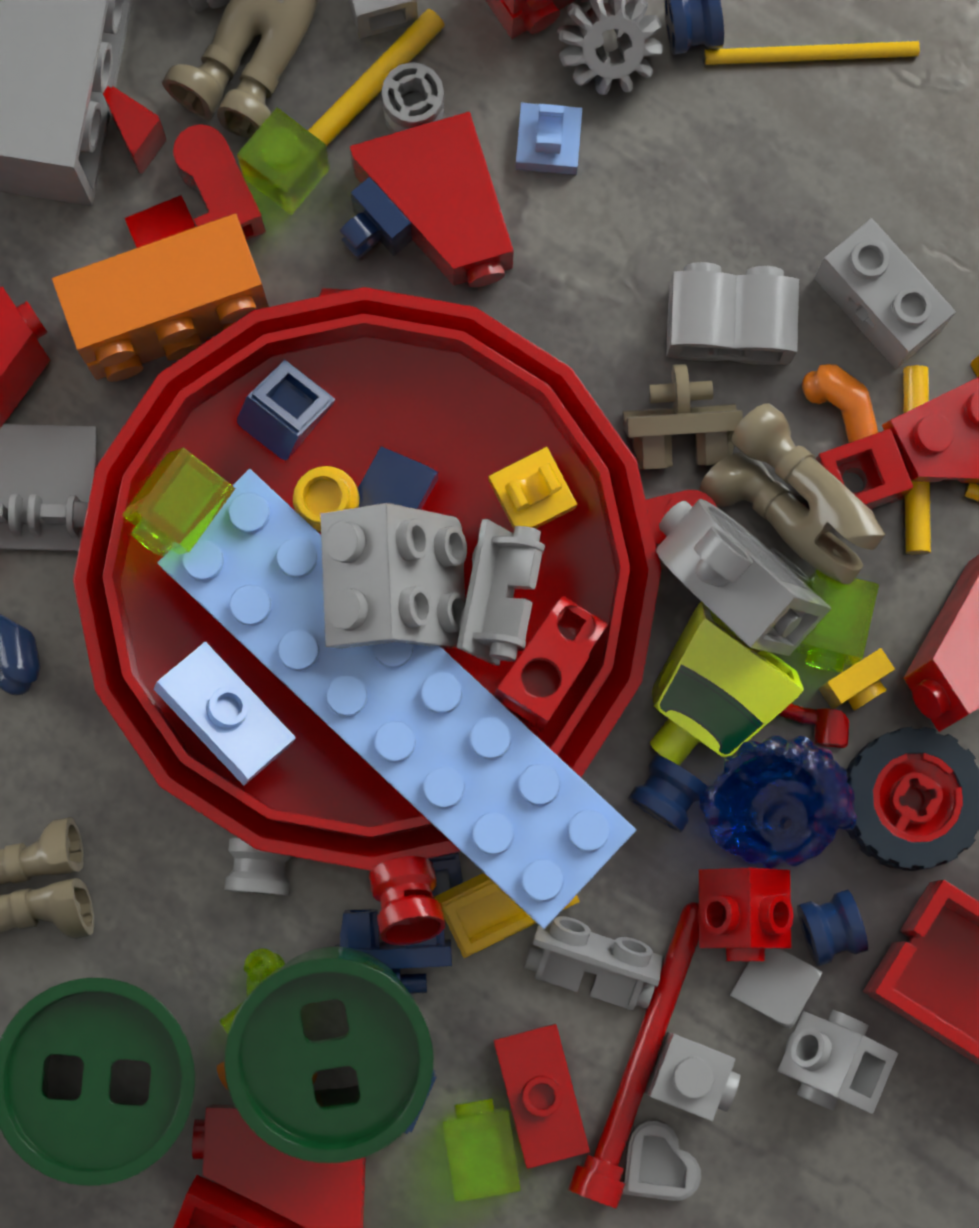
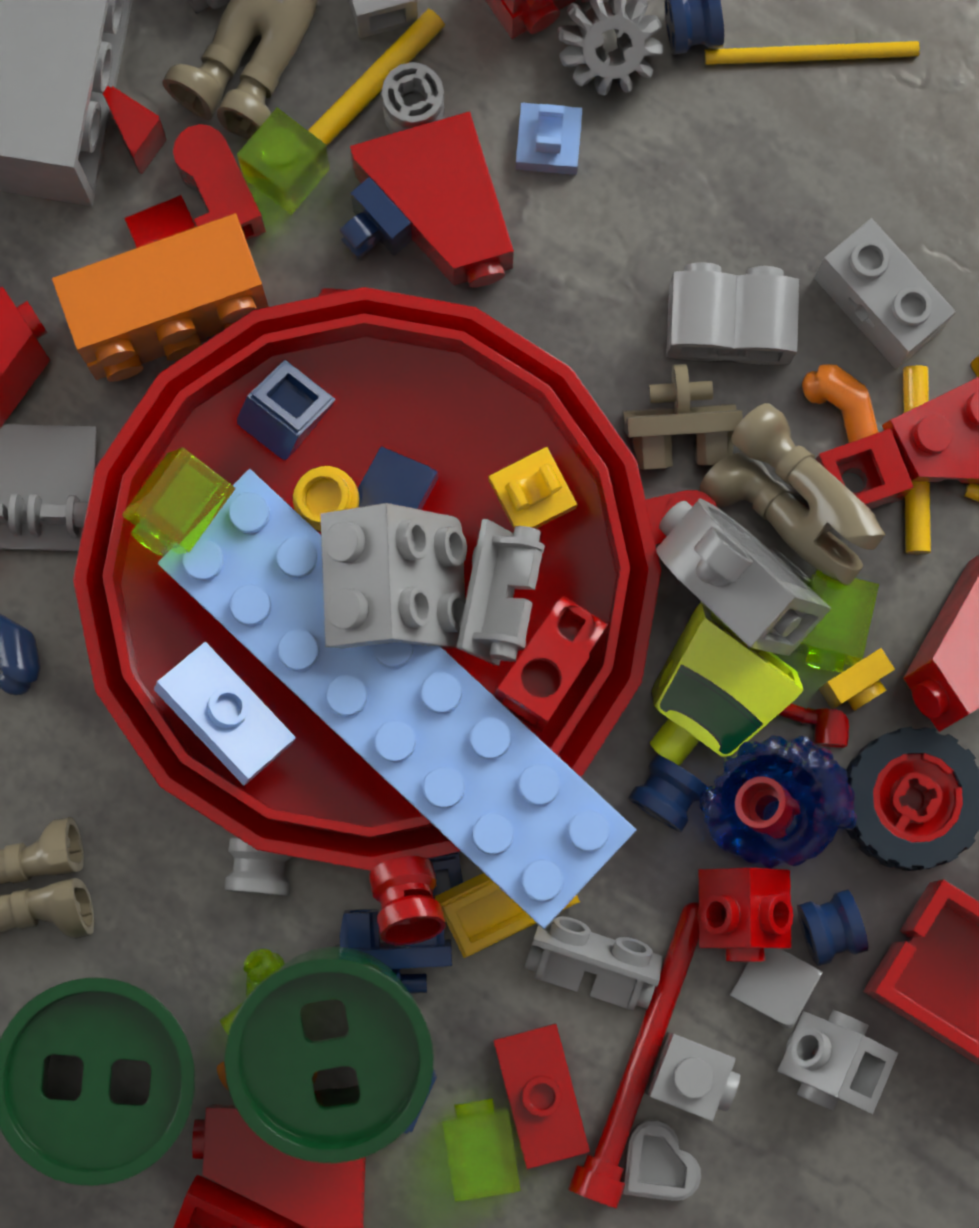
(754, 797): none -> red hose

